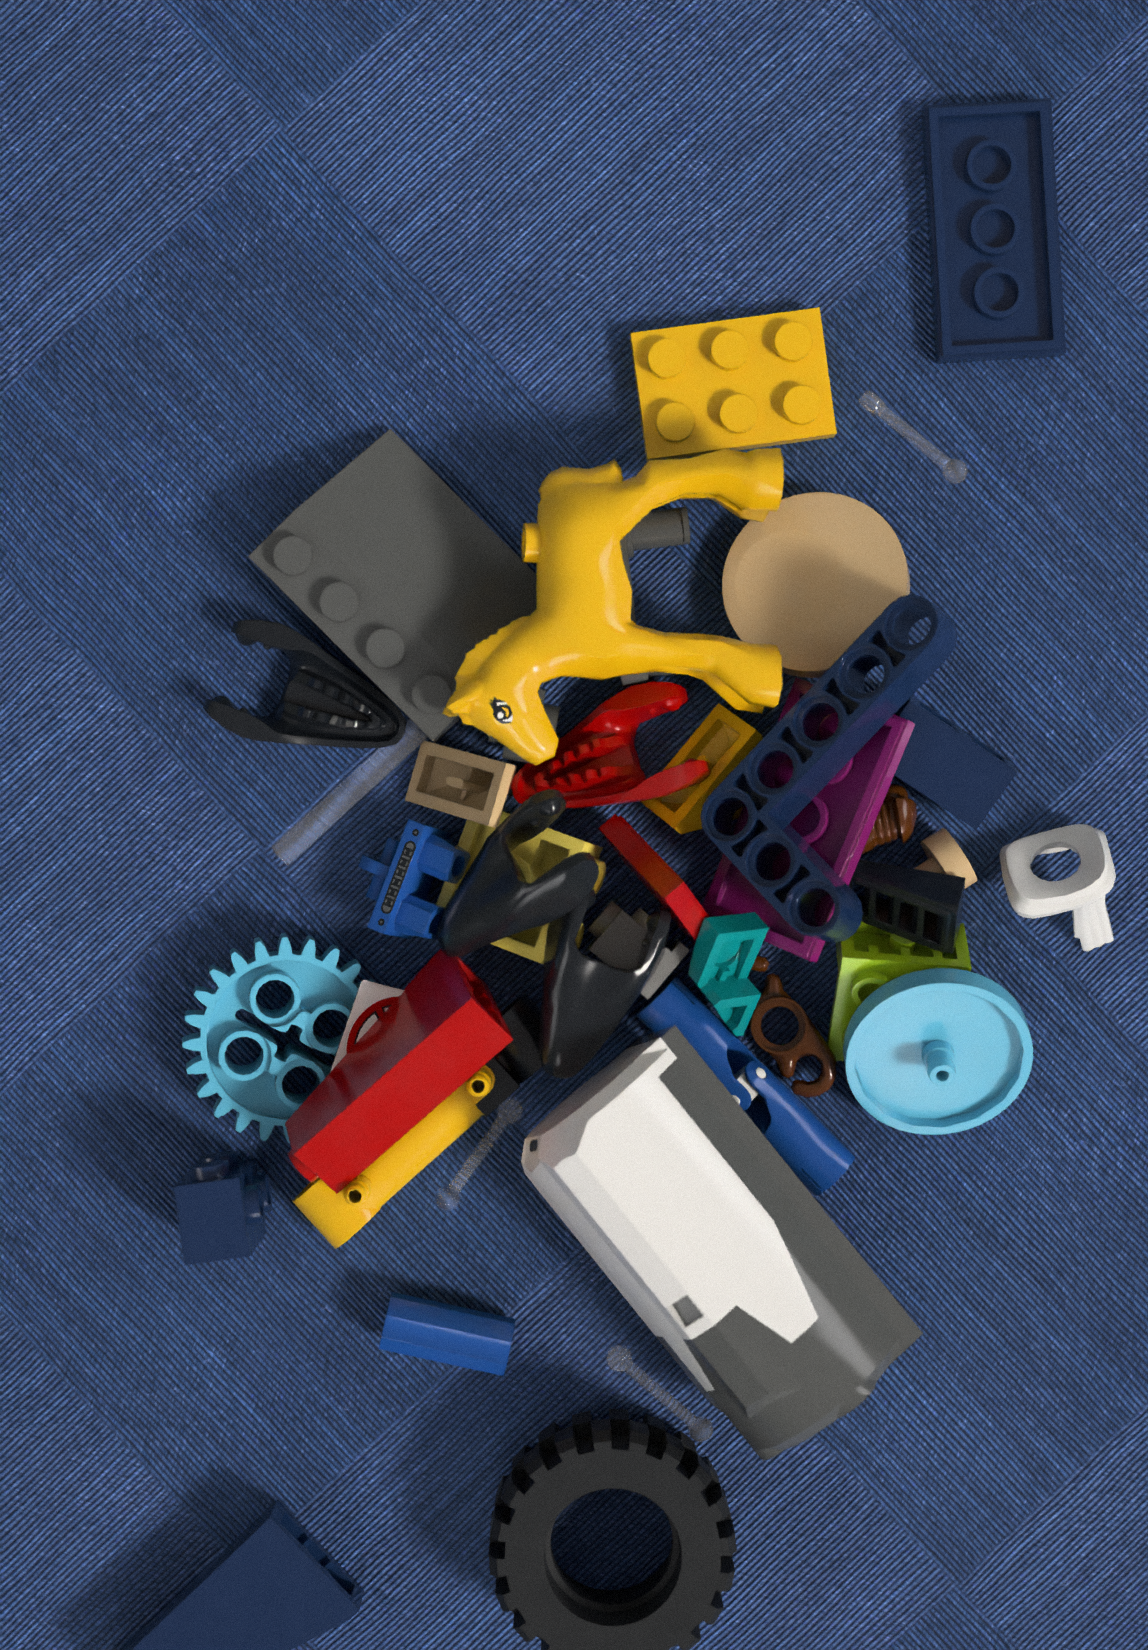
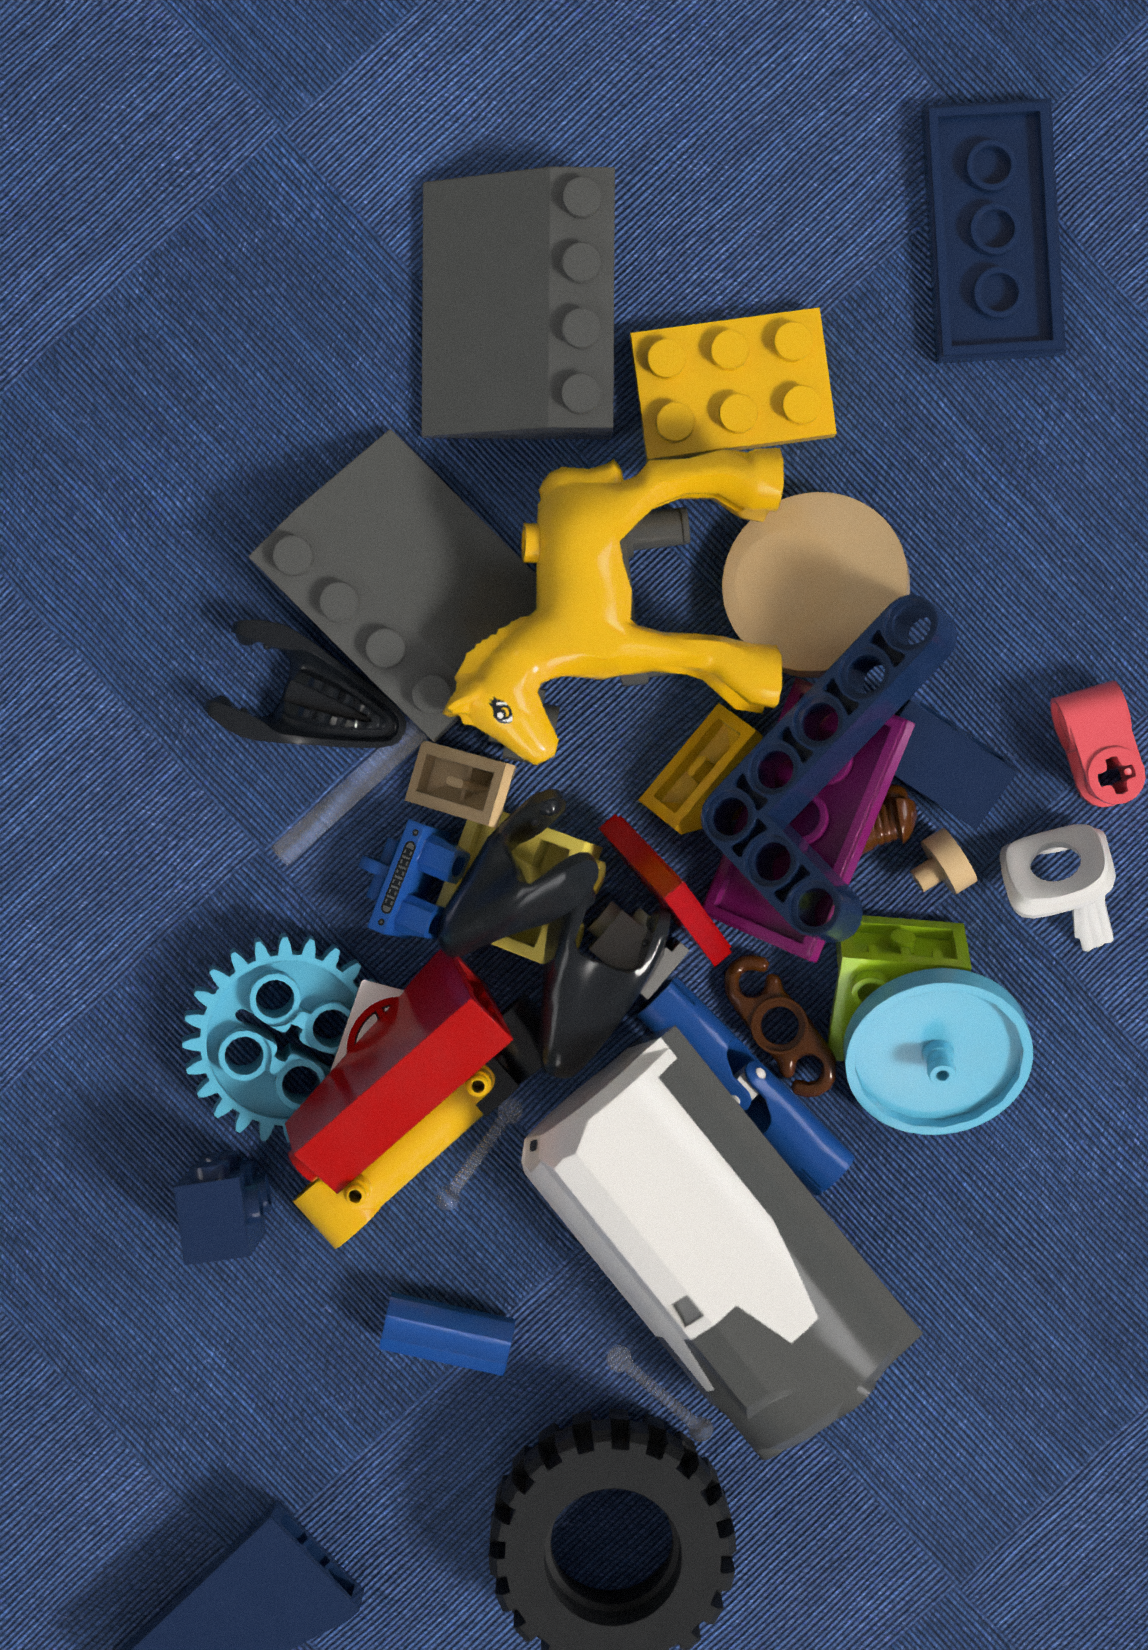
(519, 305): none -> dark grey slope
(599, 757): red animal -> none
(722, 966): teal slope -> none
(930, 907): black slope -> none
(954, 470): clear hinge -> none
(1097, 737): none -> coral piece

